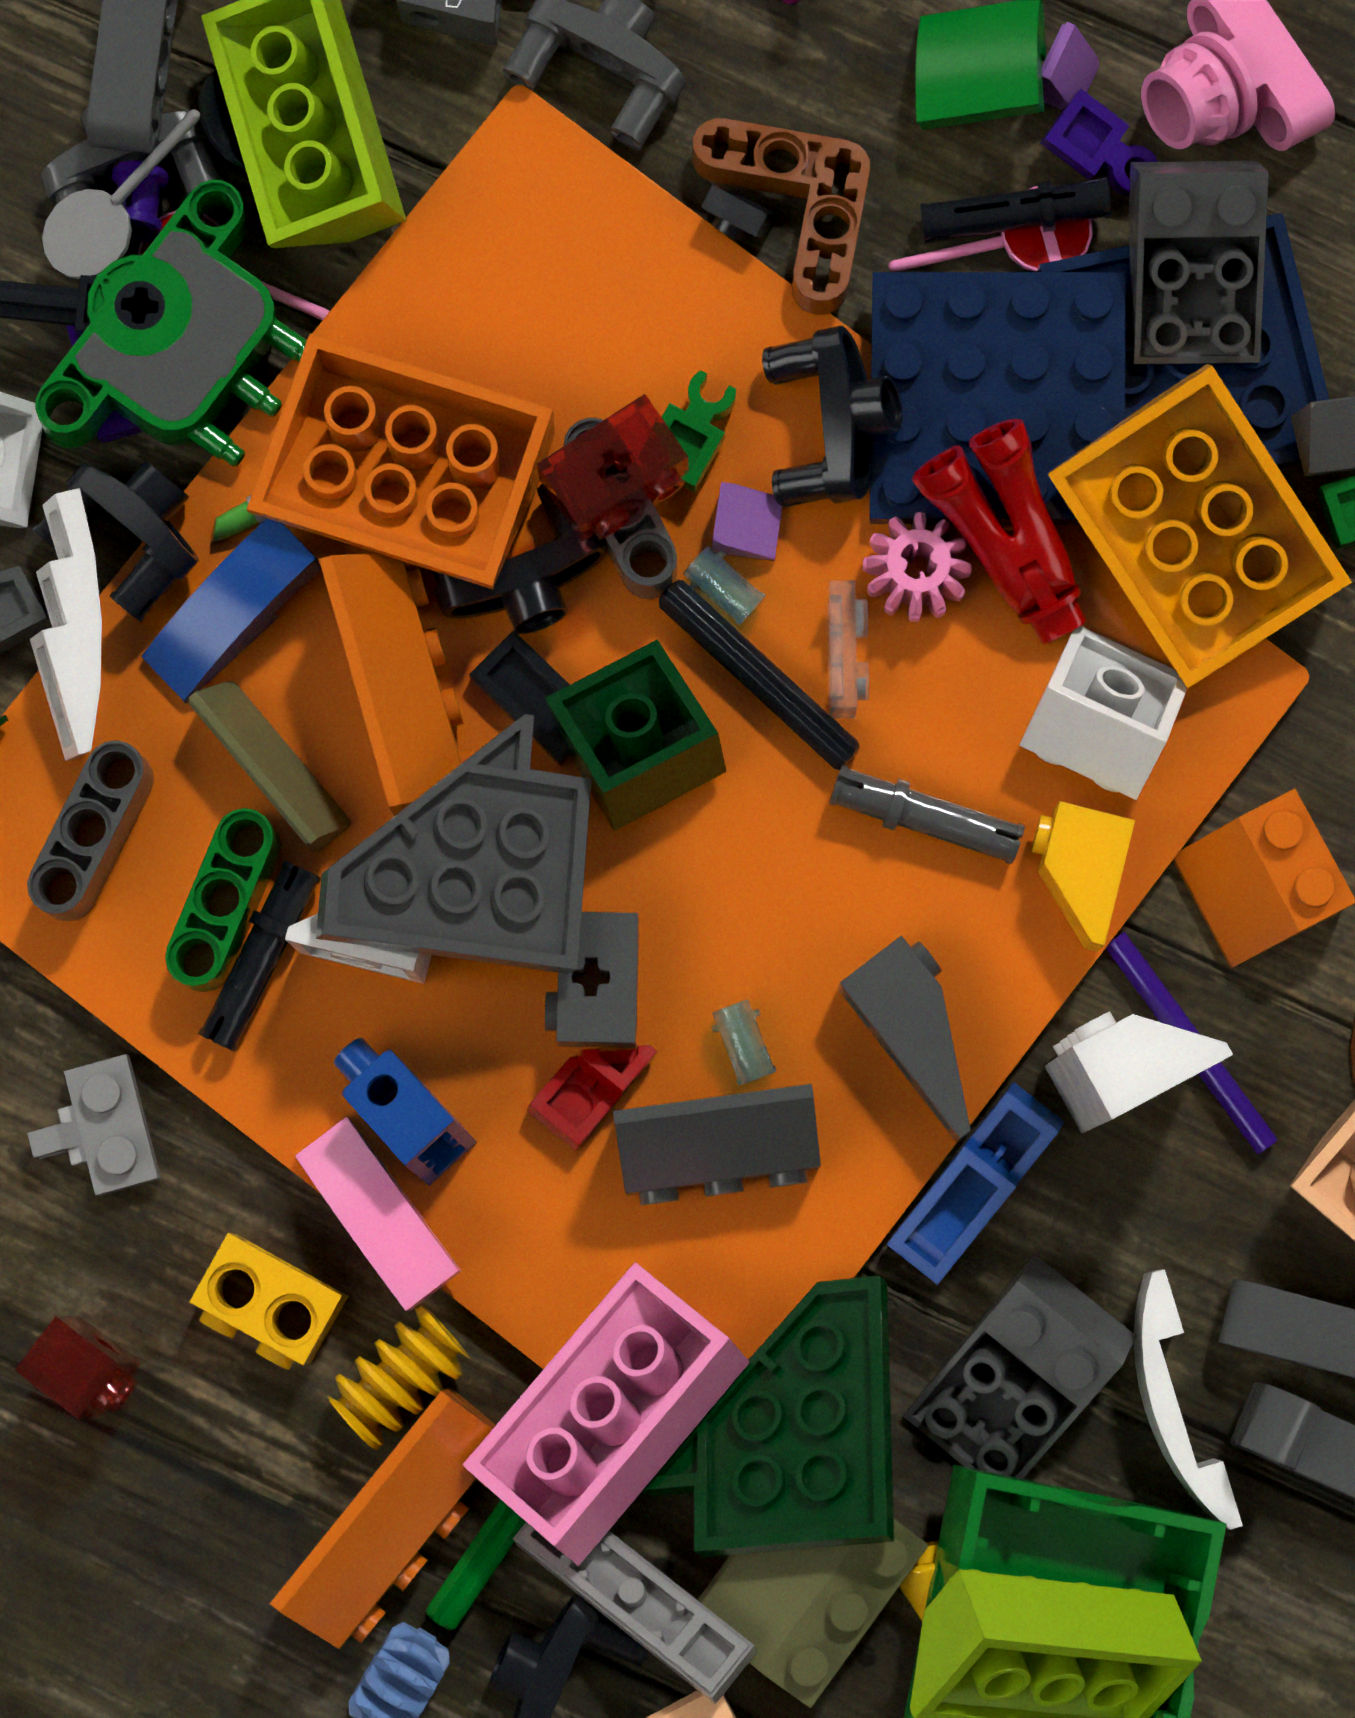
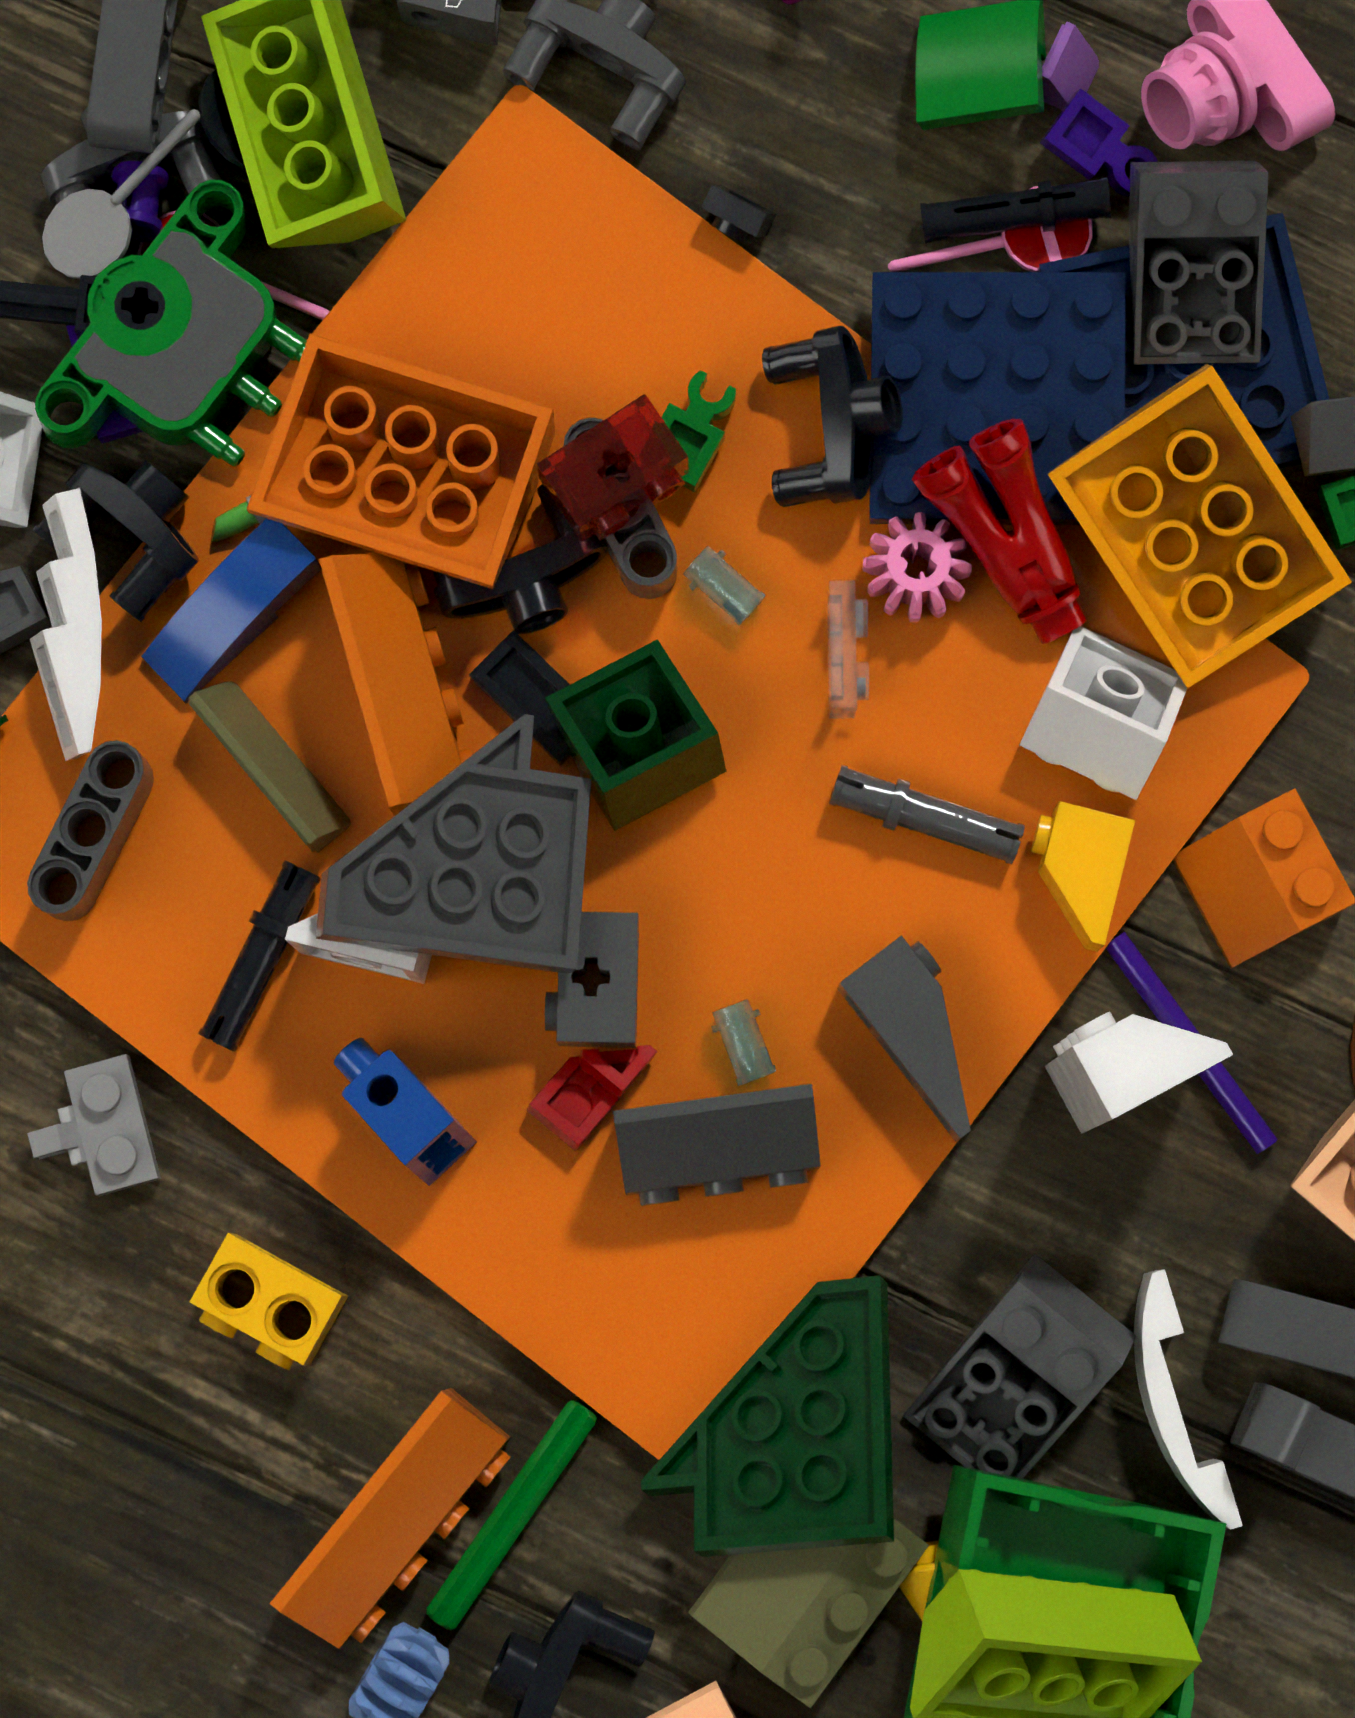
(80, 1368): clear red brick -> none
(218, 869): green beam -> none
(378, 1214): bright pink slope -> none
(398, 1377): yellow piece -> none
(606, 1413): bright pink slope -> none
(650, 1610): light grey plate -> none
(746, 522): medium lavender slope -> none
(758, 674): black axle -> none
(808, 180): dark orange beam -> none
(975, 1183): blue slope -> none

